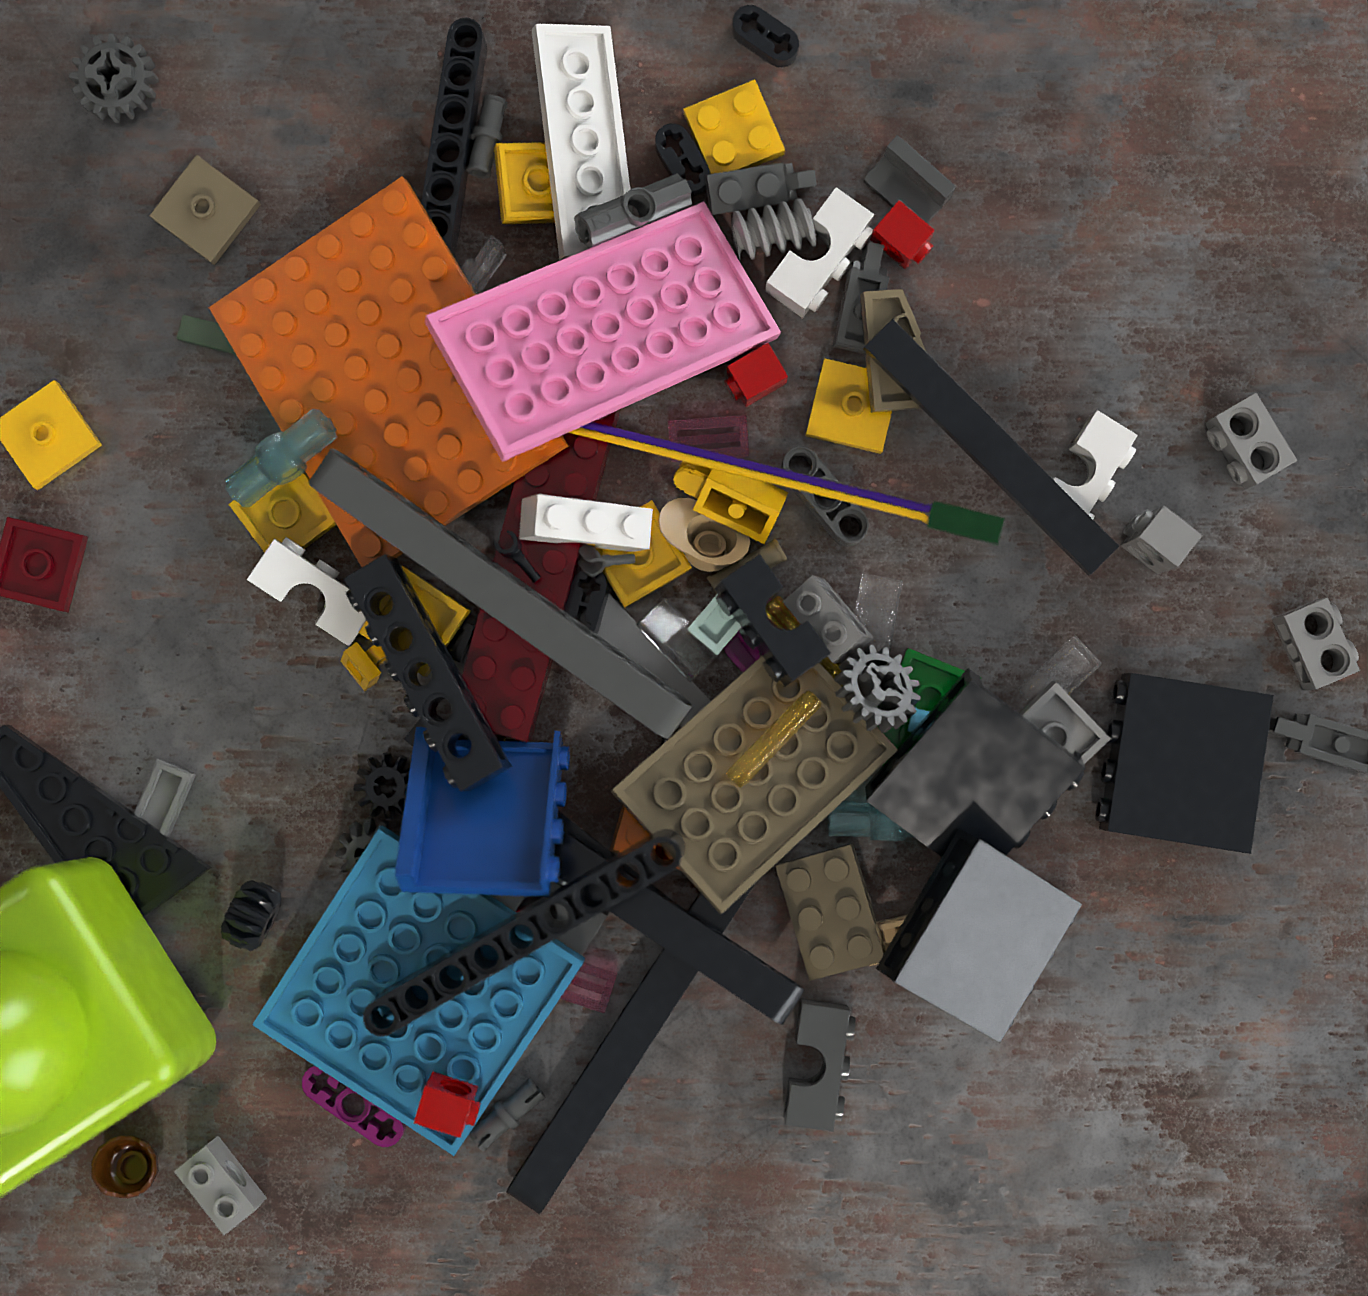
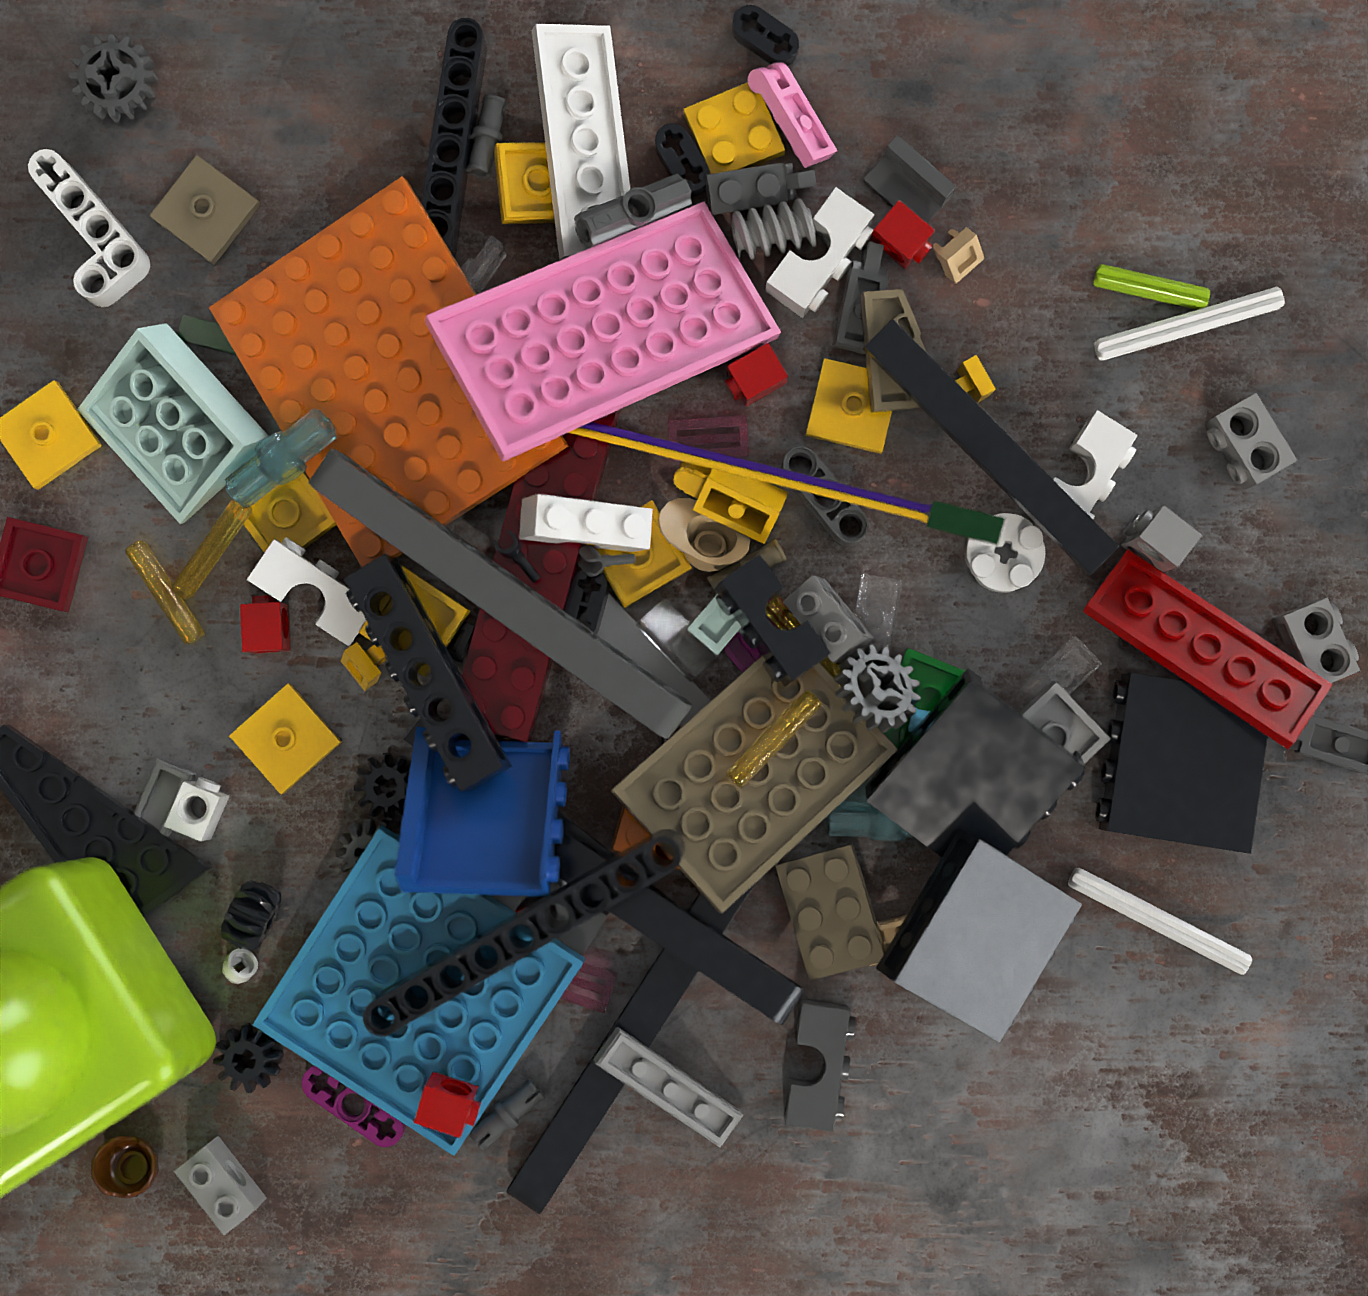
(86, 221): none -> white beam
(161, 589): none -> clear yellow axle
(171, 420): none -> light aqua slope
(181, 816): none -> white brick
(211, 549): none -> clear yellow axle
(233, 1061): none -> black gear
(235, 958): none -> white hinge
(265, 626): none -> red brick
(285, 738): none -> yellow plate
(668, 1087): none -> light grey tile
(792, 113): none -> bright pink plate
(960, 254): none -> tan tile
(975, 379): none -> yellow tile
(1018, 572): none -> white plate
(1151, 287): none -> lime axle
(1160, 921): none -> white axle
(1189, 323): none -> white axle
(1208, 649): none -> red plate

